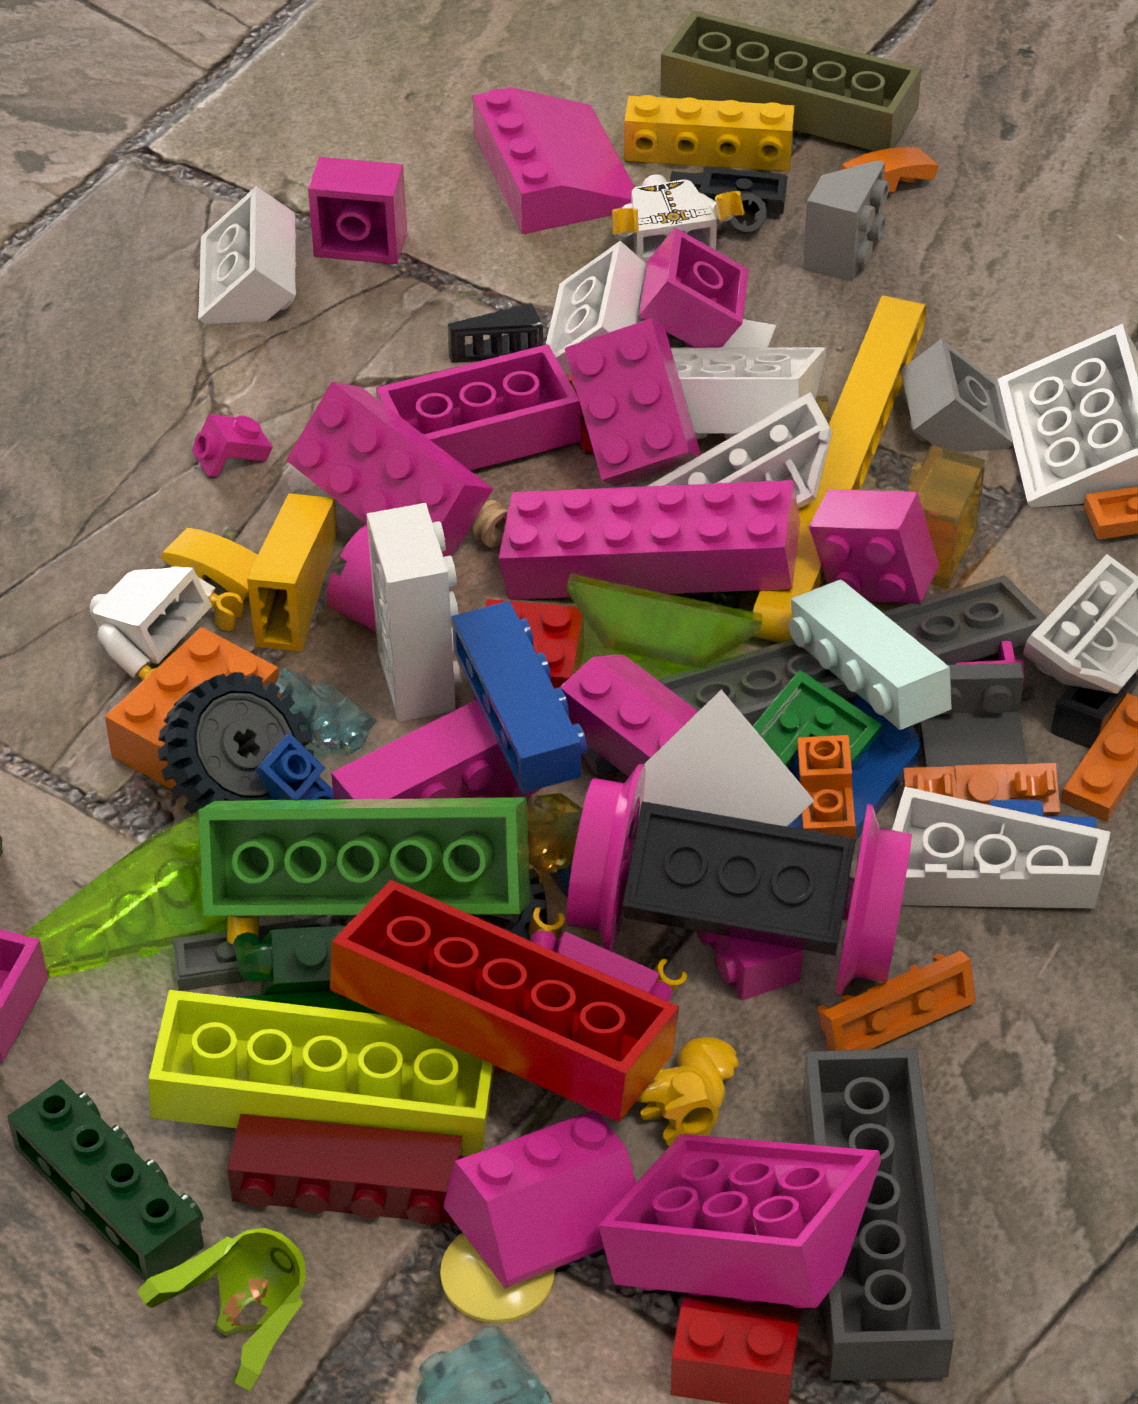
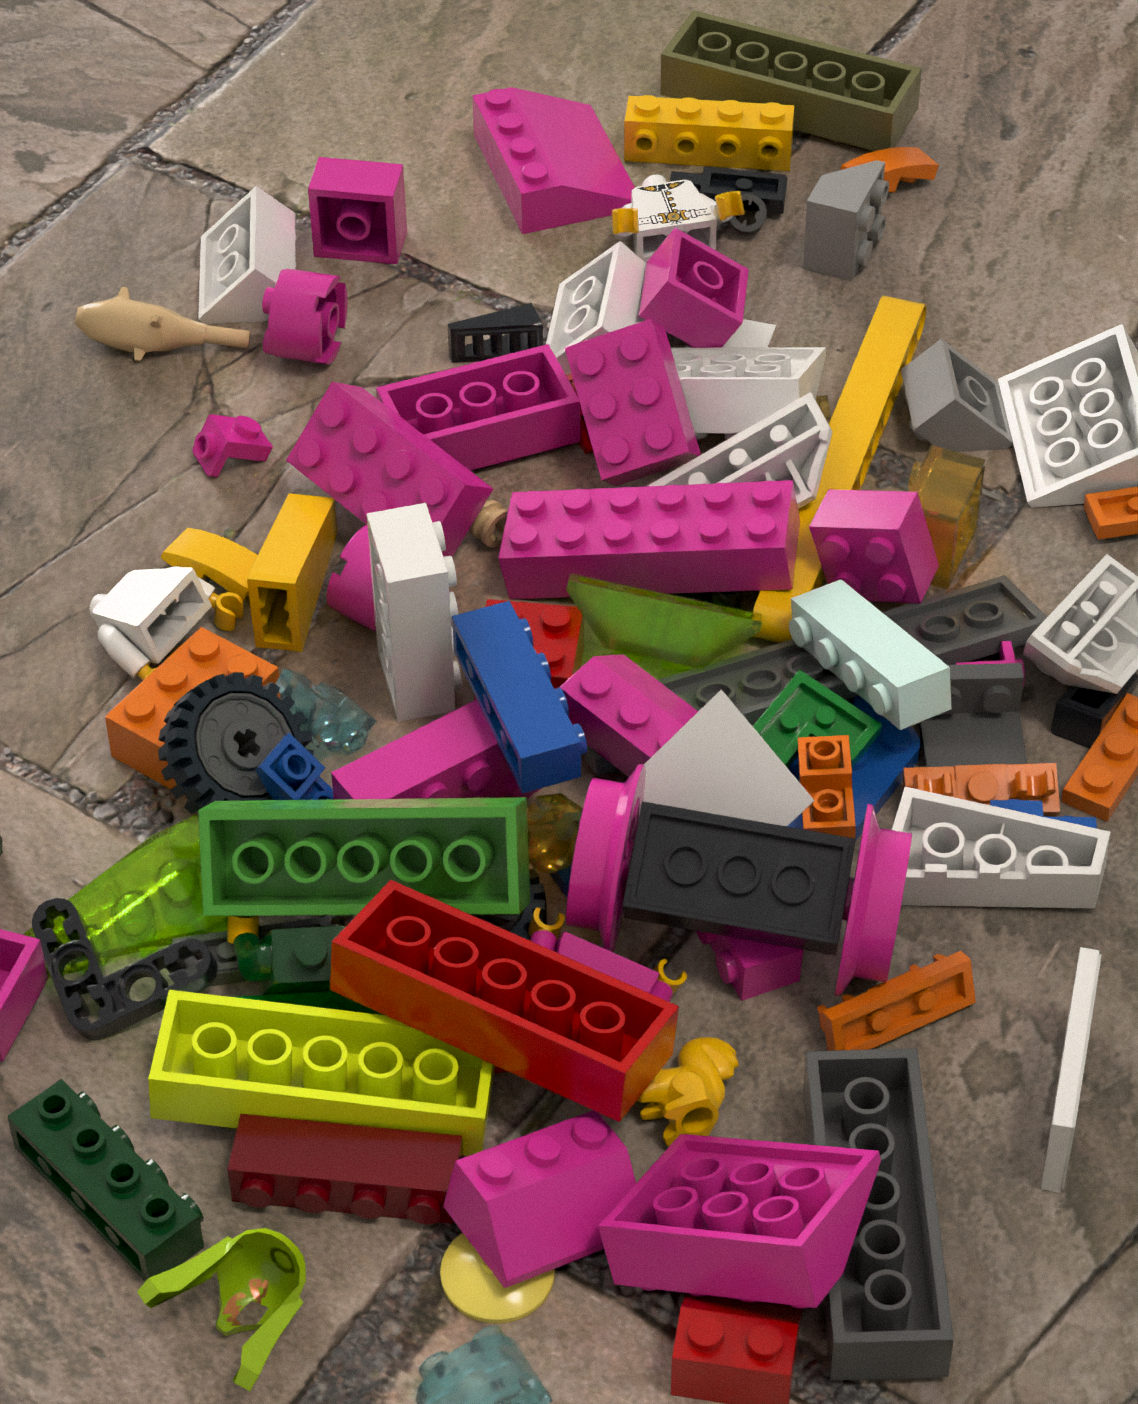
(113, 990): none -> black beam
(149, 327): none -> tan piece
(304, 316): none -> dark pink brick
(1071, 1070): none -> white tile

